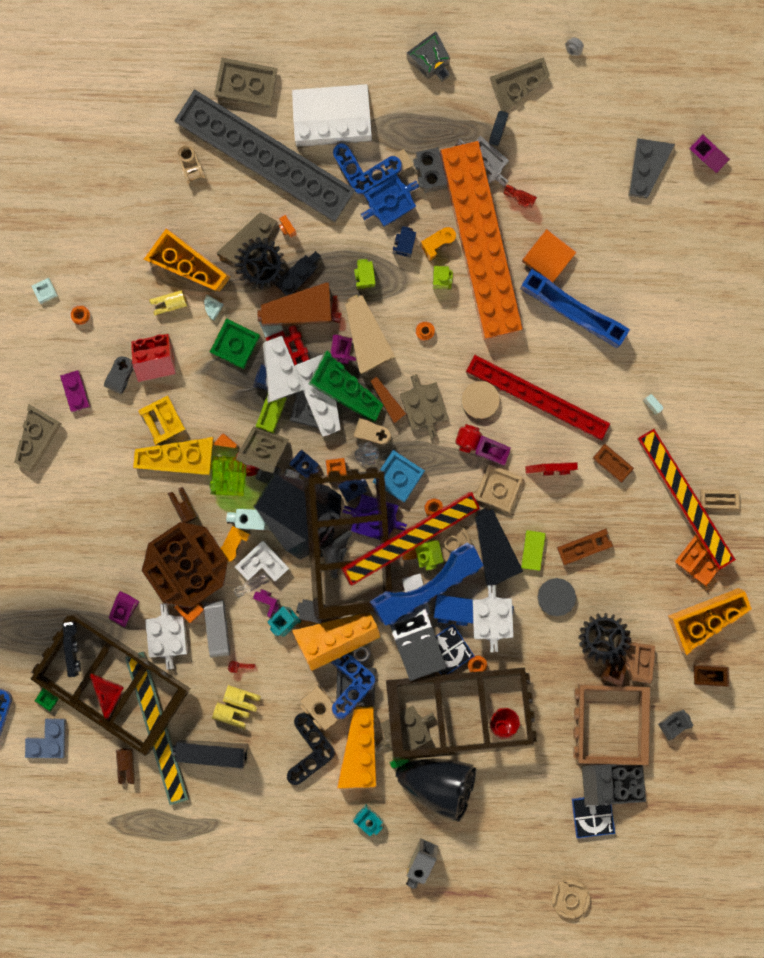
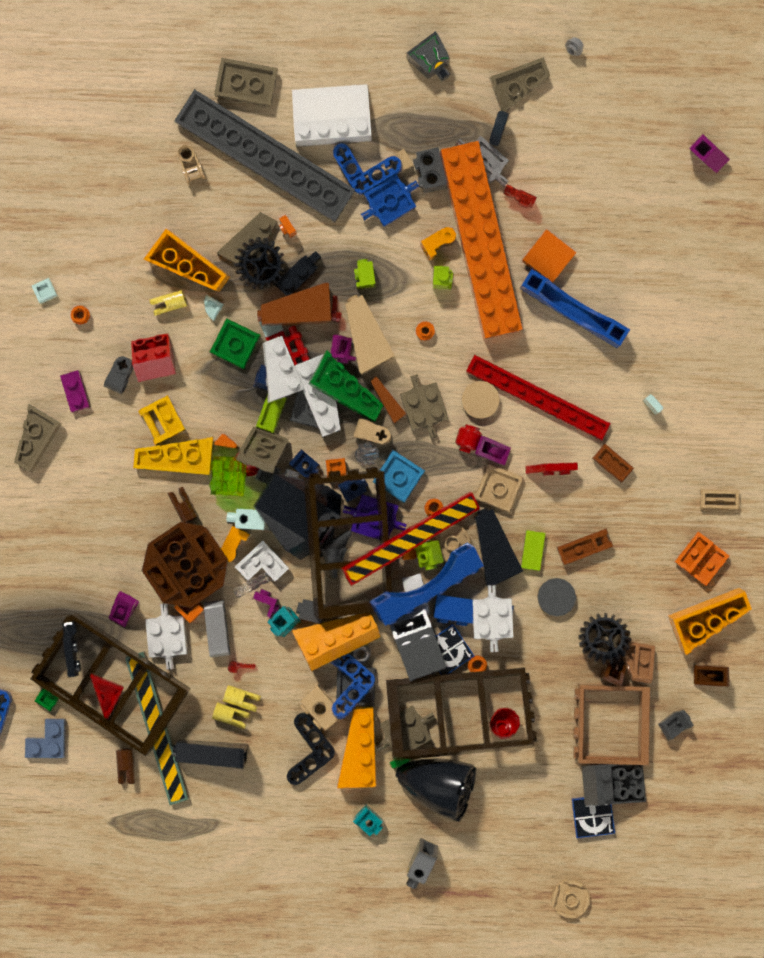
(405, 242): dark blue brick -> none
(647, 165): dark grey wing -> none
(686, 499): tile -> none

